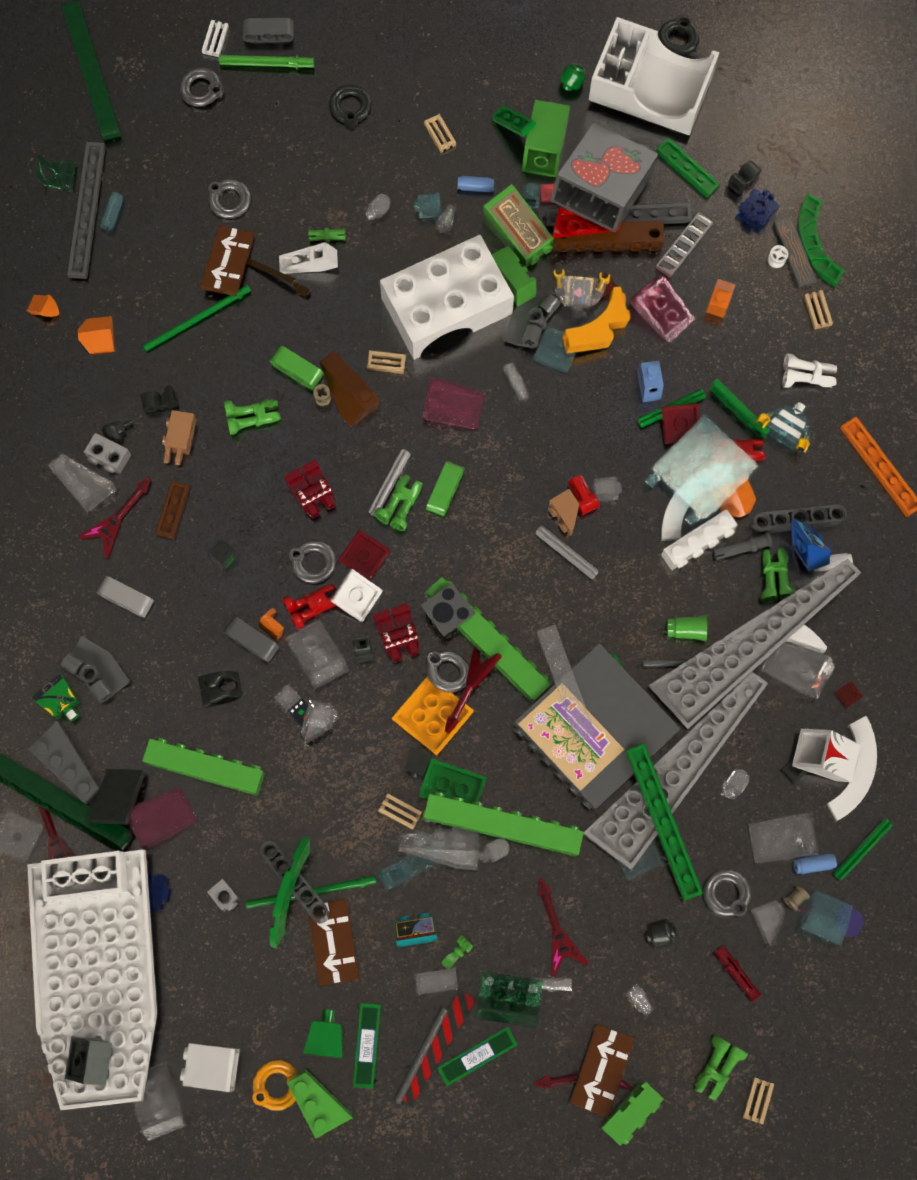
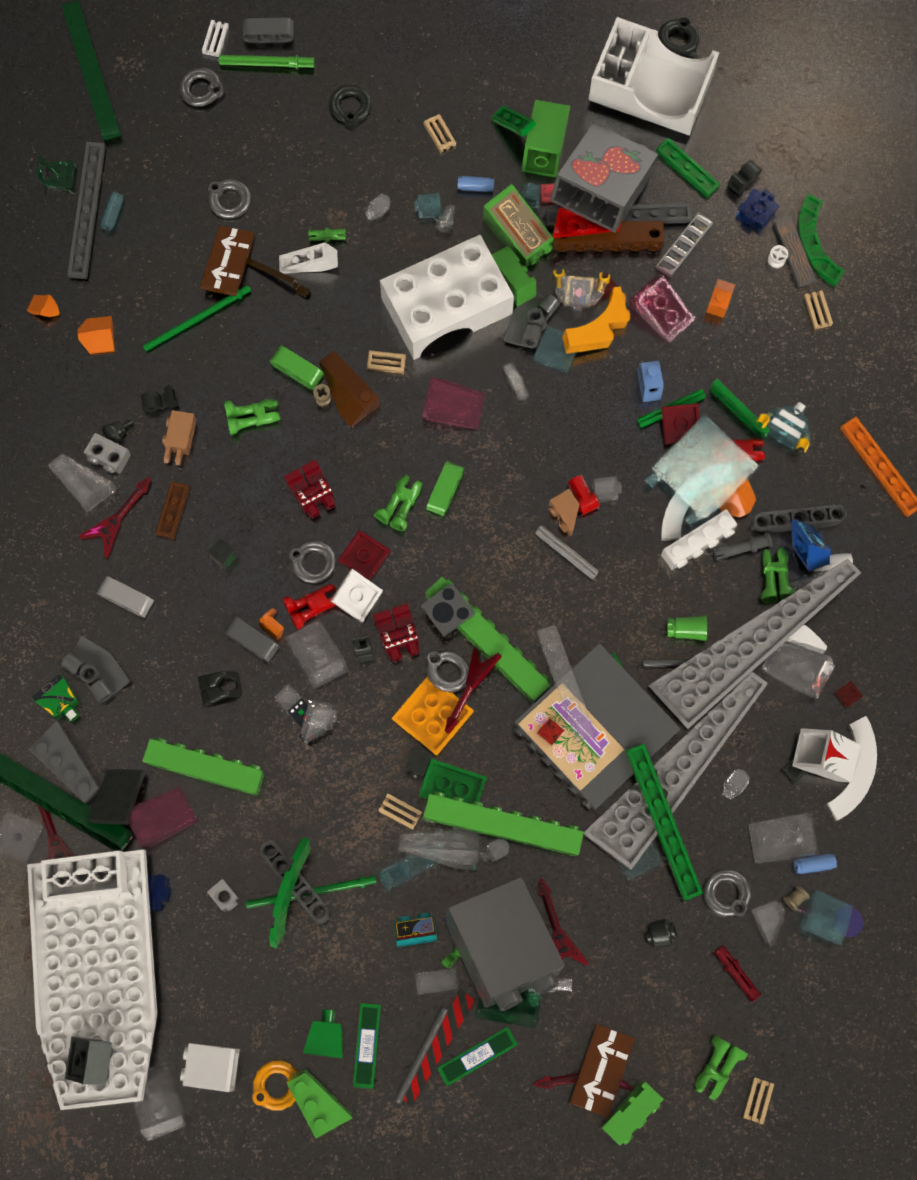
(334, 945): reddish brown tile -> none
(389, 481): light grey axle -> none
(504, 944): none -> dark grey brick
(550, 731): none -> clear red tile
(573, 77): green head -> none
(639, 999): clear cone -> none
(791, 376): white piece -> none
(867, 844): green axle -> none

